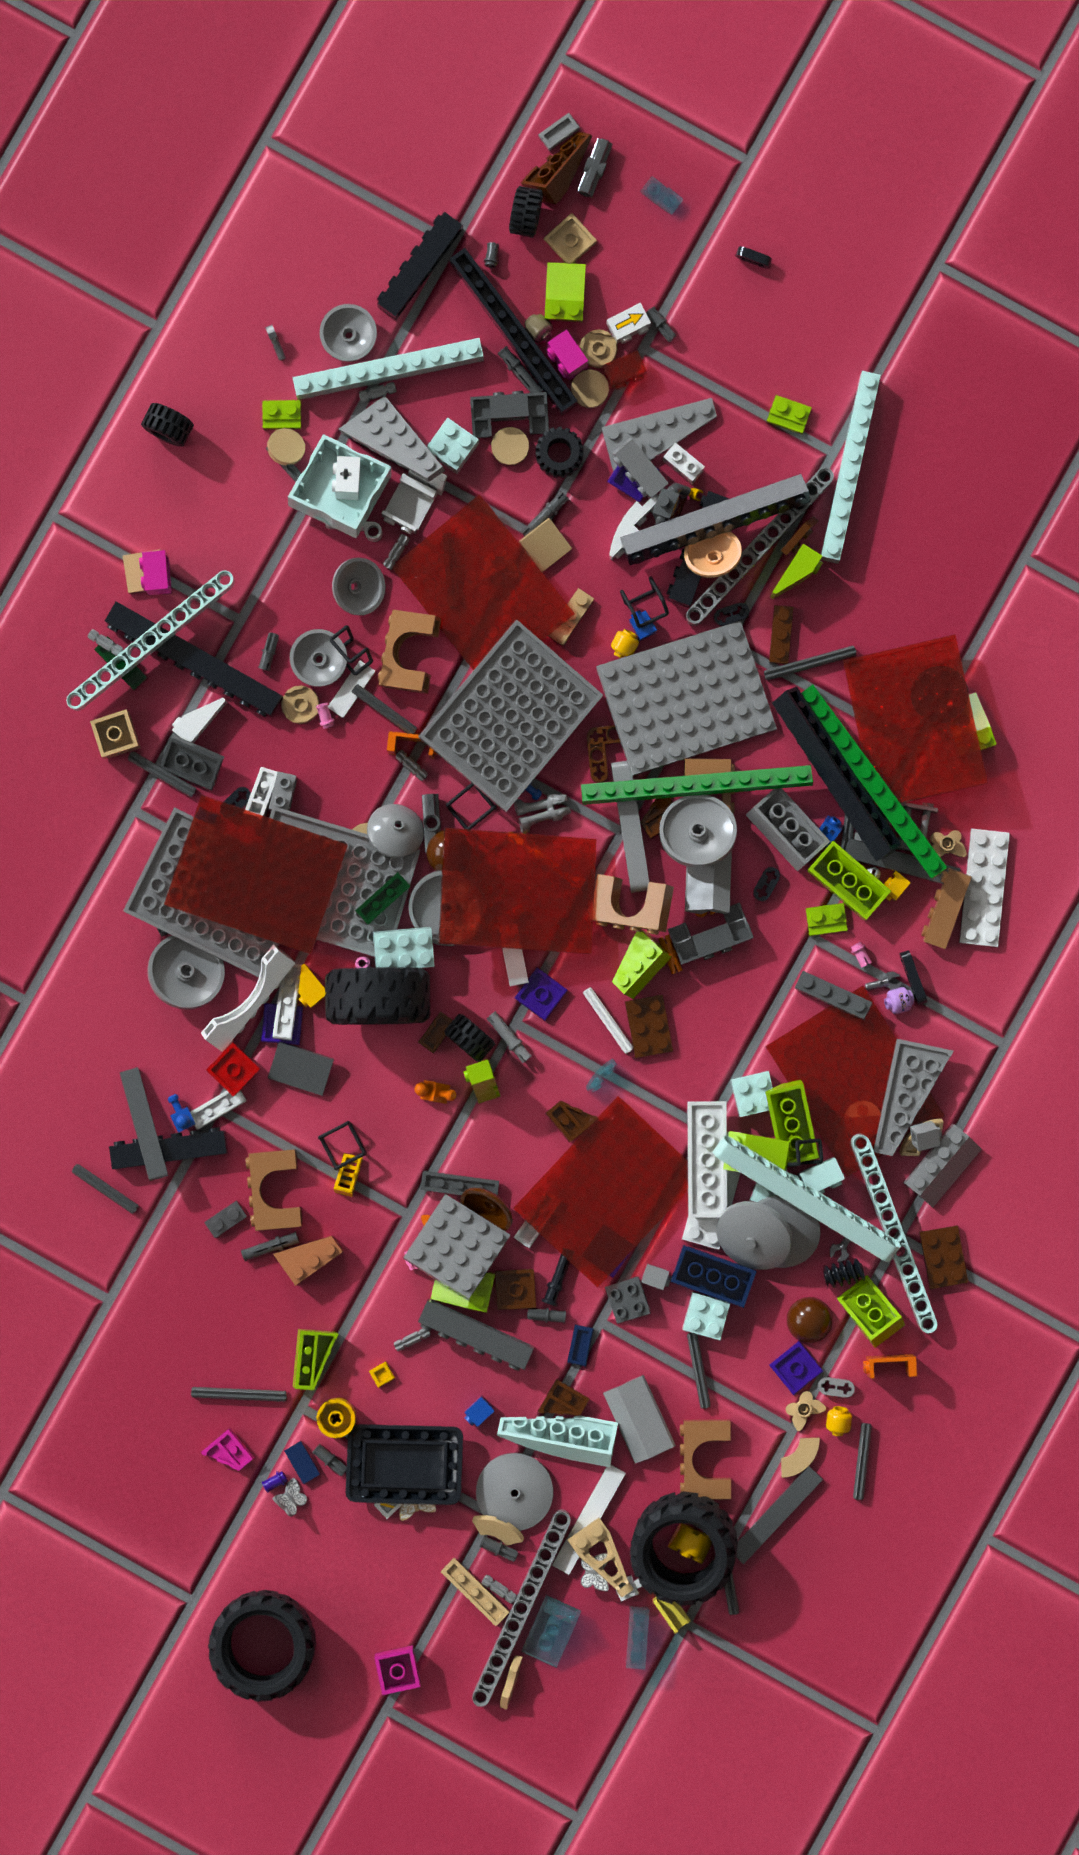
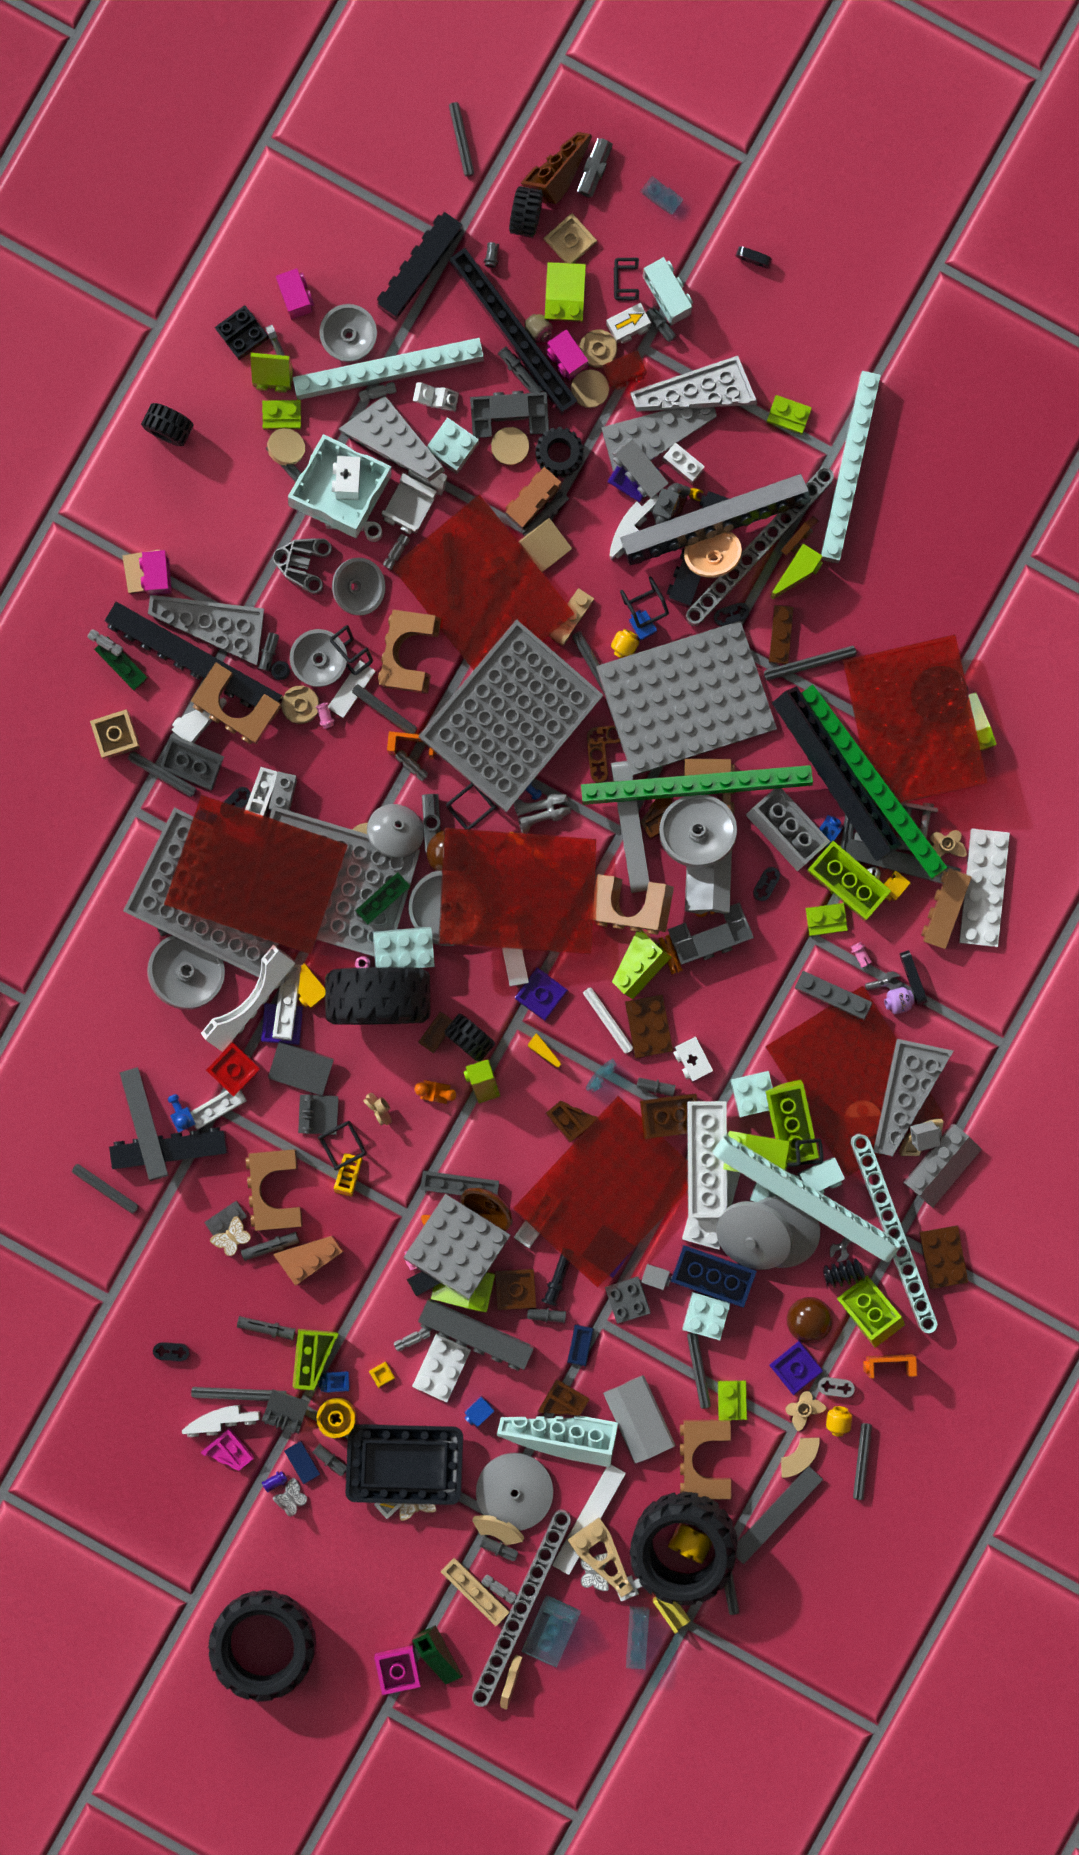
(155, 631): light aqua beam -> none
(171, 1356): none -> black beam
(208, 699): none -> medium nougat arch
(212, 1421): none -> white slope
(223, 625): none -> light grey wing
(232, 1237): none -> animal
(241, 332): none -> black slope
(266, 1328): none -> dark grey pin
(271, 372): none -> lime slope
(280, 670): none -> black plate
(285, 1411): none -> dark grey hinge
(293, 291): none -> dark pink brick
(306, 547): none -> light grey connector
(317, 1114): none -> dark grey hinge
(334, 1381): none -> blue bracket
(380, 1107): none -> tan animal
(421, 1282): none -> black slope
(435, 397): none -> white slope
(437, 1655): none -> dark green slope
(441, 1368): none -> white plate
(461, 139): none -> dark grey axle
(508, 1036): light grey pin -> none
(533, 498): none -> nougat wedge
(543, 1050): none -> yellow slope
(559, 132): light grey tile -> none
(587, 654): none -> dark grey axle
(616, 290): none -> black piece
(656, 1086): none -> dark grey axle
(665, 1115): none -> reddish brown plate
(668, 290): none -> light aqua brick
(702, 1065): none -> white brick
(709, 386): none -> light grey wing
(732, 1400): none -> lime plate

